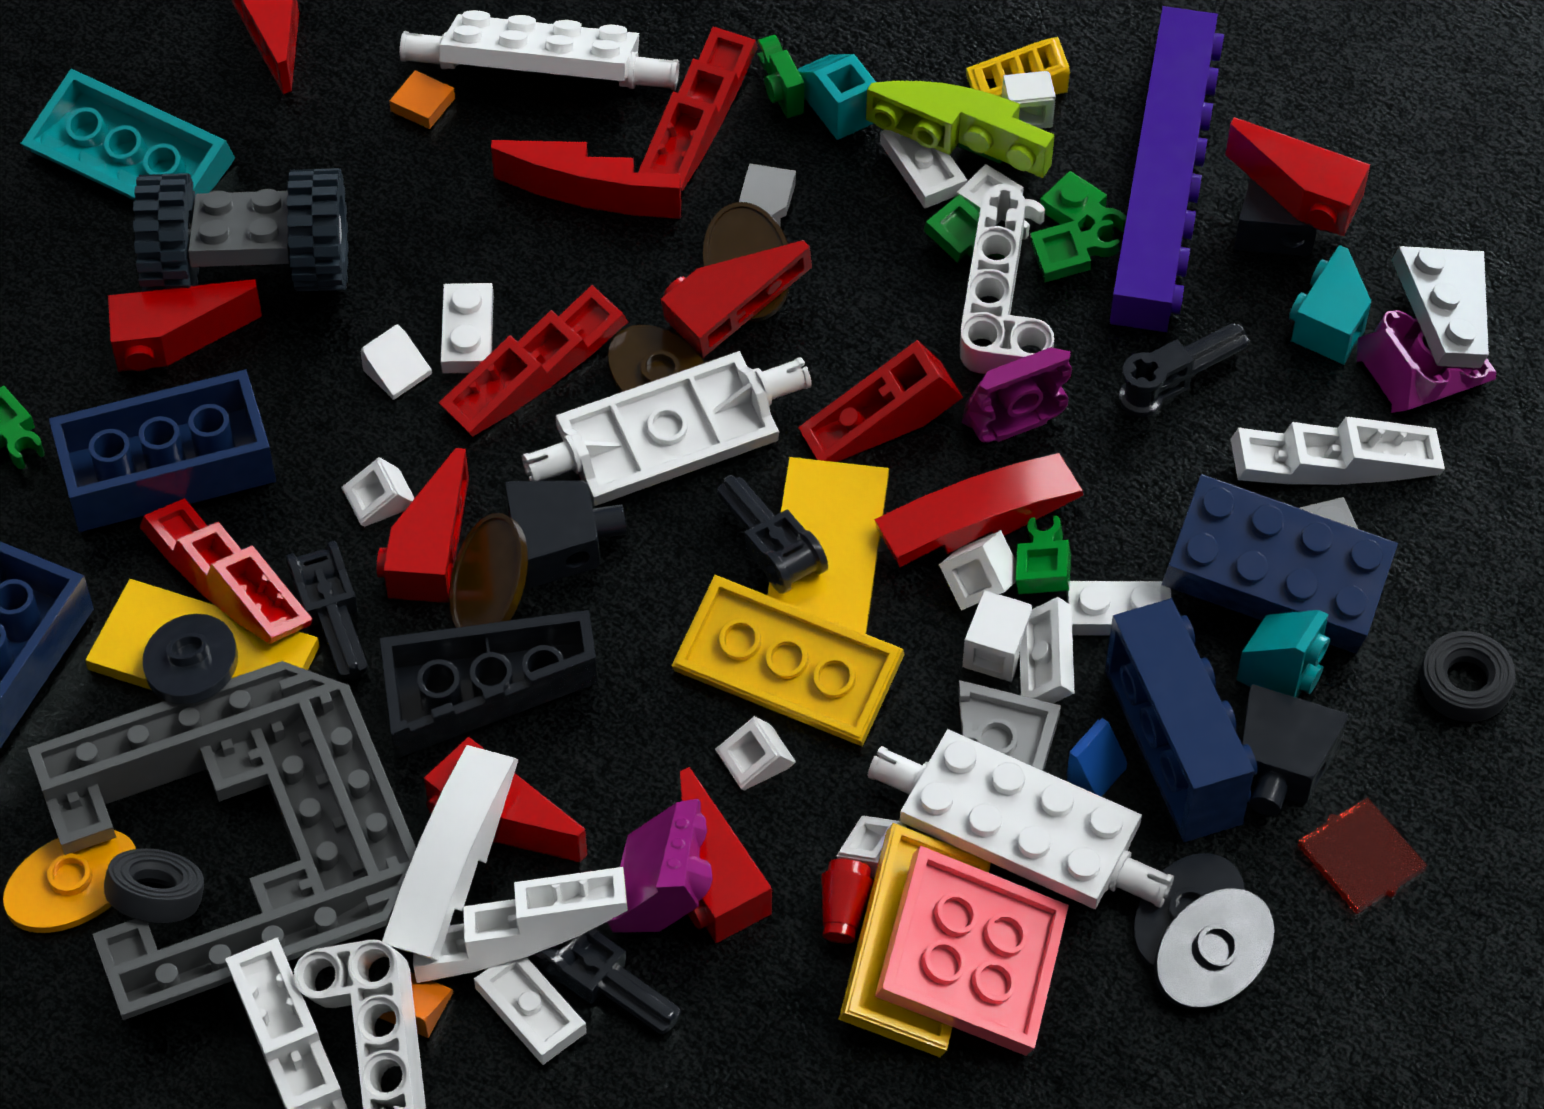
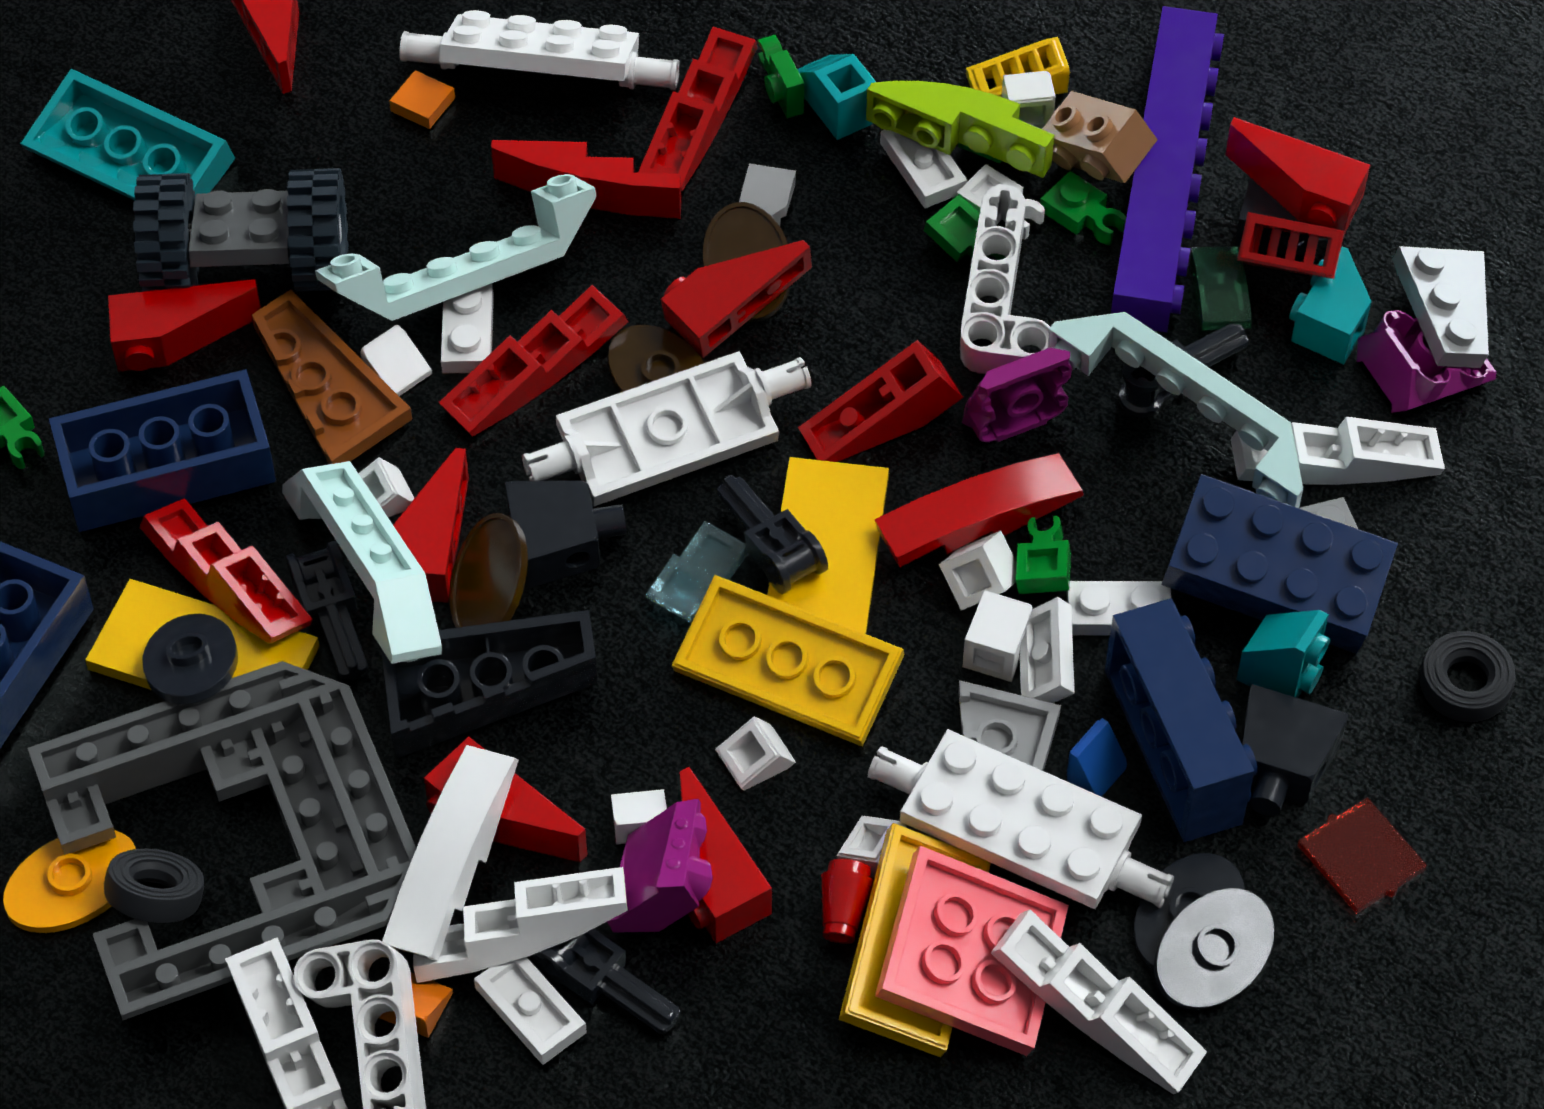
(331, 385): none -> dark orange wing
(402, 601): none -> light aqua slope
(559, 214): none -> light aqua slope
(635, 810): none -> white slope
(688, 577): none -> clear light blue slope
(1067, 250): green plate -> none
(1097, 1003): none -> white slope
(1099, 137): none -> medium nougat brick
(1178, 372): none -> light aqua slope
(1221, 287): none -> clear green slope
(1252, 237): none -> red slope

